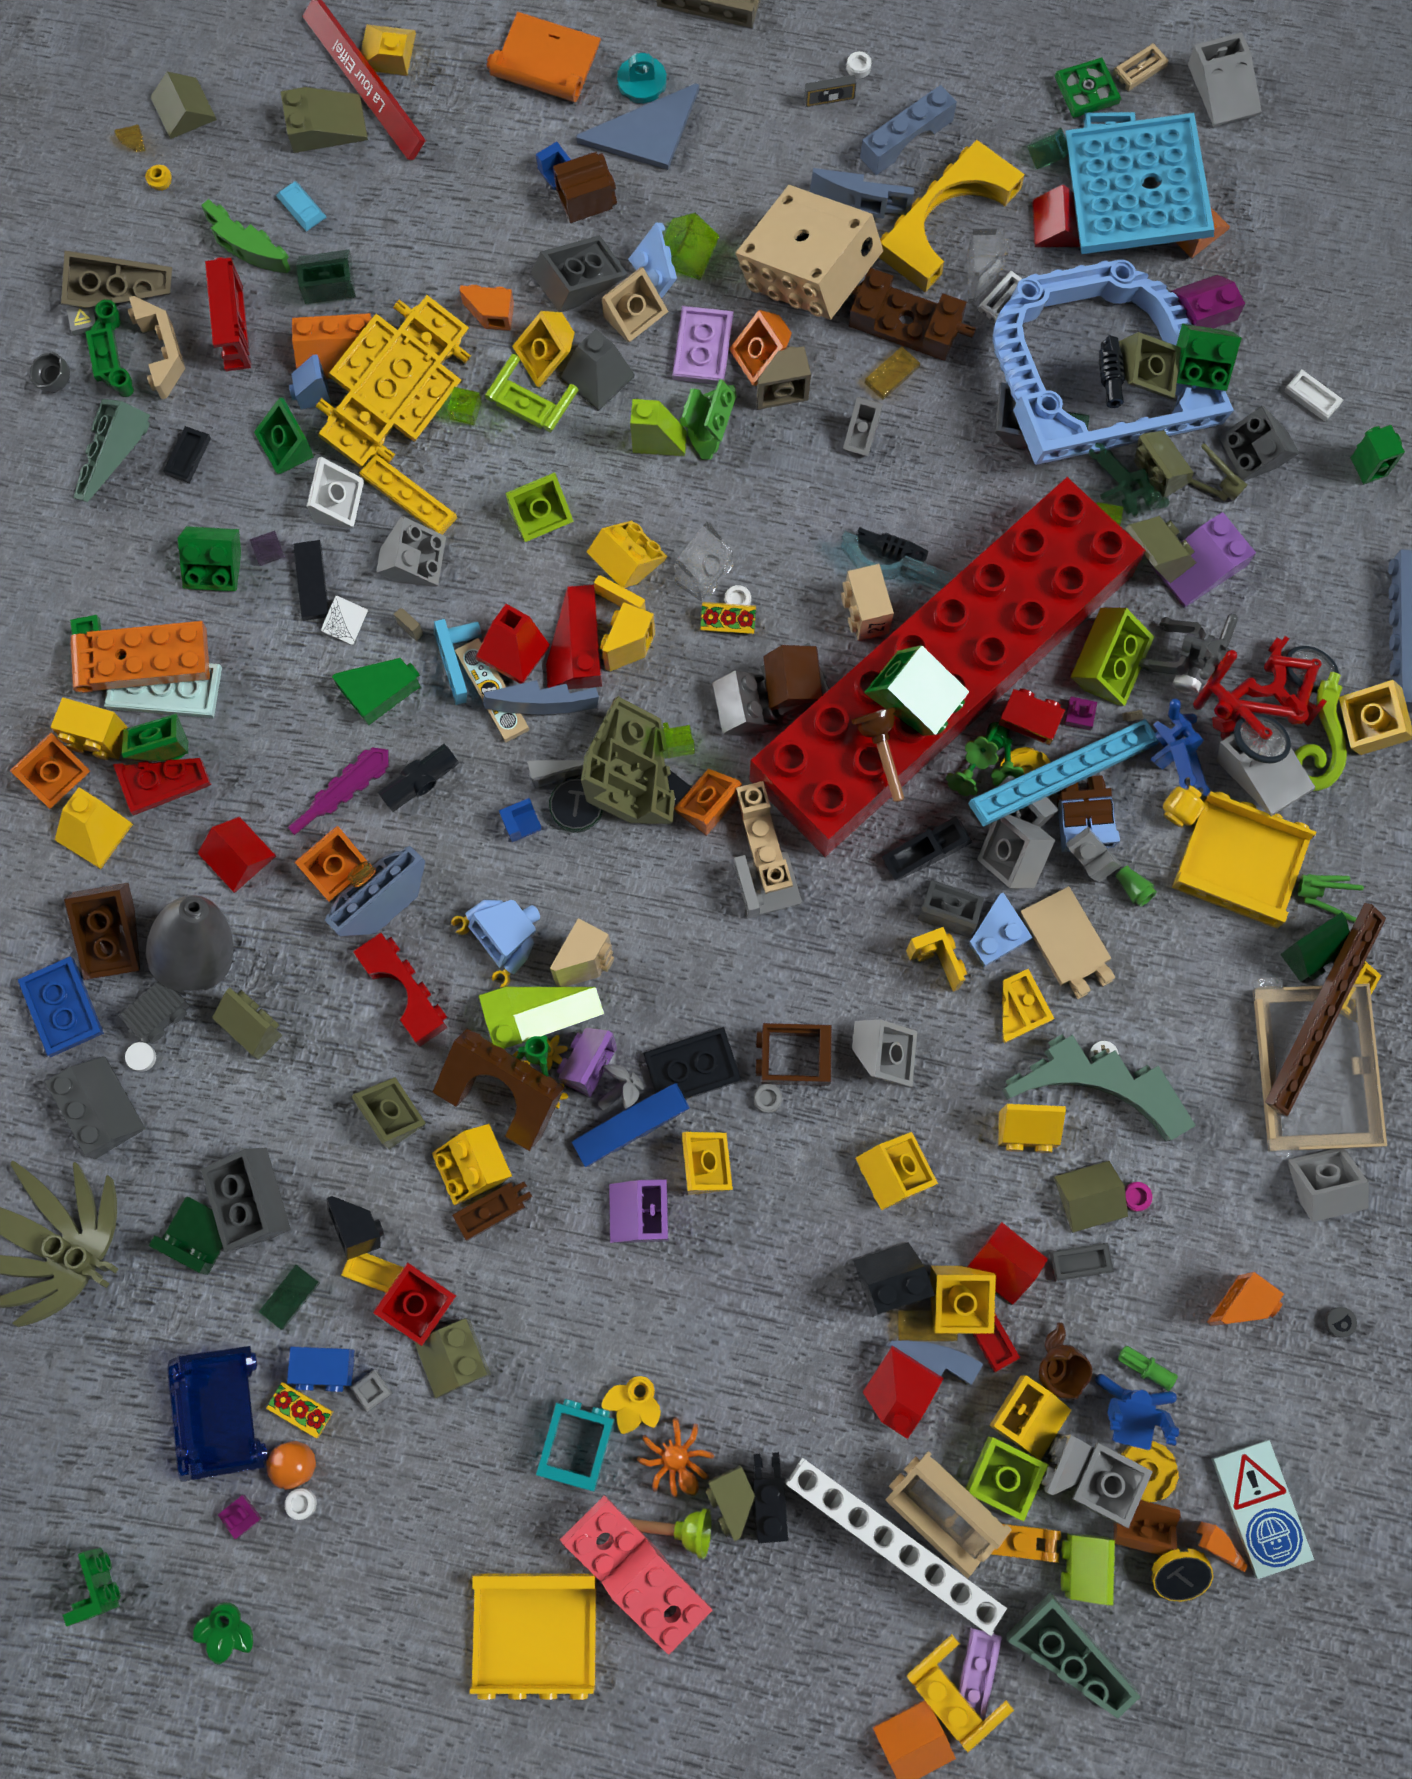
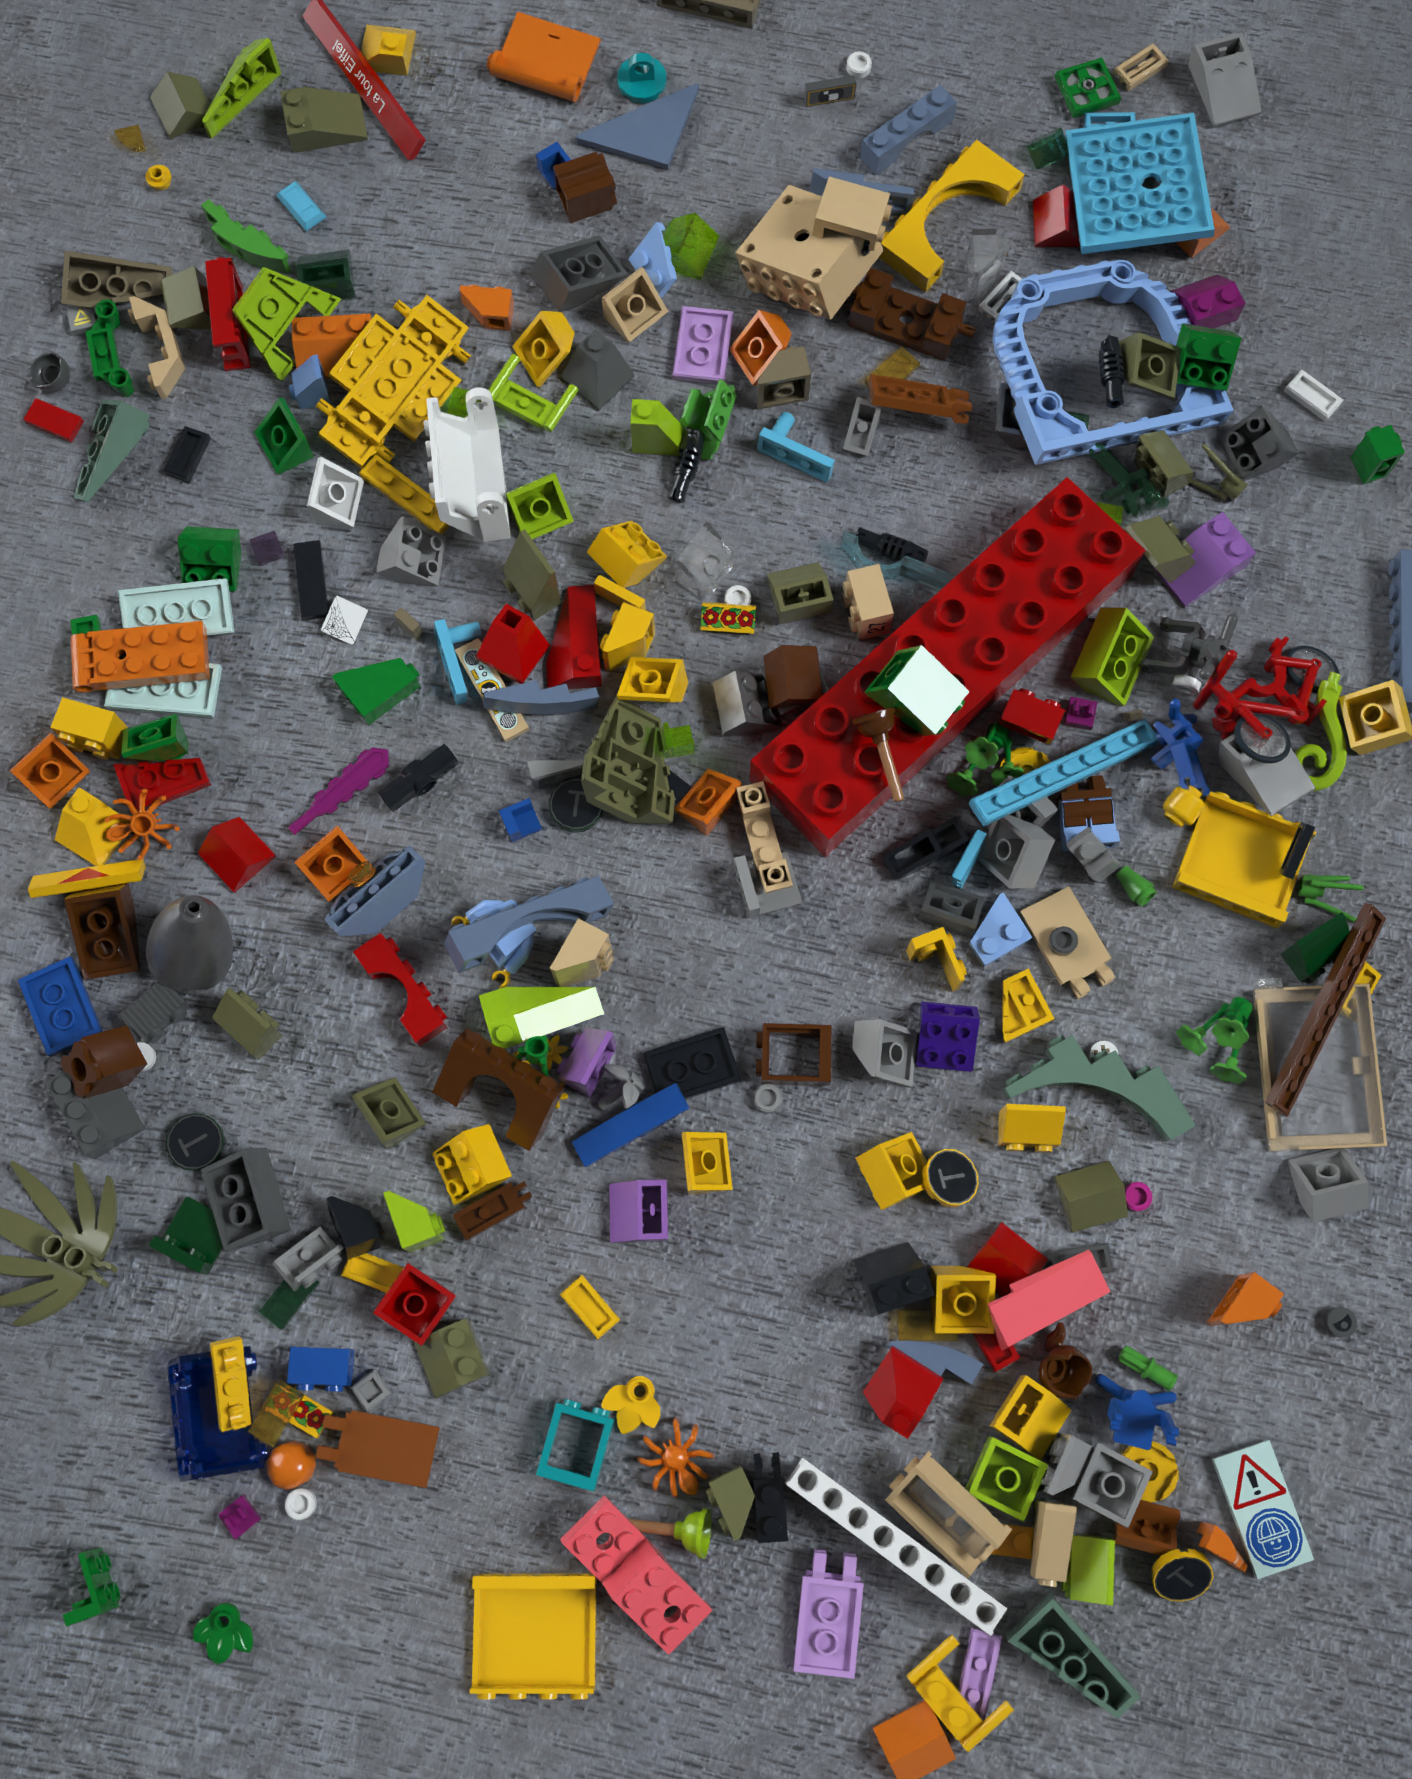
(53, 420): none -> red tile
(86, 878): none -> yellow tile
(103, 1062): none -> reddish brown piece
(141, 823): none -> orange animal
(179, 603): none -> light aqua tile
(187, 299): none -> olive slope
(195, 1142): none -> black tile
(230, 1384): none -> yellow plate
(249, 75): none -> lime wedge
(269, 309): none -> lime wing
(276, 1413): none -> clear yellow tile
(308, 1258): none -> light grey bracket
(382, 1447): none -> dark orange tile
(414, 1224): none -> lime slope
(468, 467): none -> white piece
(472, 943): none -> sand blue arch
(531, 578): none -> olive slope
(590, 1307): none -> yellow tile
(654, 680): none -> yellow slope
(686, 464): none -> black hinge
(778, 446): none -> medium azure piece
(800, 592): none -> olive slope
(829, 1619): none -> lavender tile
(853, 211): none -> tan panel
(919, 397): none -> dark orange tile
(947, 1036): none -> dark purple bracket
(950, 1178): none -> black tile
(968, 859): none -> medium azure tile
(1046, 1298): none -> coral slope
(1052, 1541): none -> tan slope
(1063, 941): none -> dark grey tile
(1229, 1032): none -> bright green plant
(1296, 850): none -> black tile

